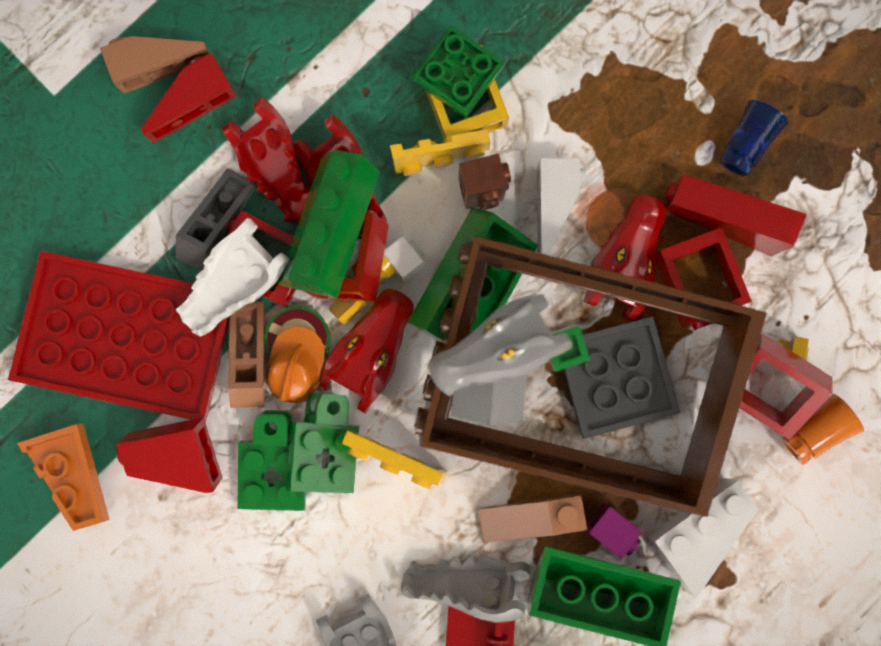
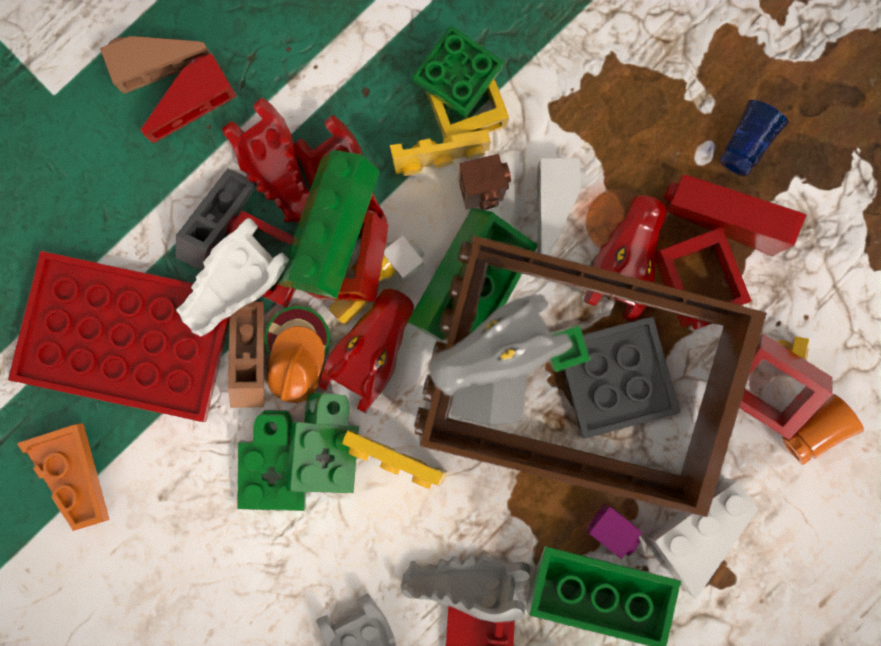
(172, 455): red slope -> none
(533, 518): nougat slope -> none

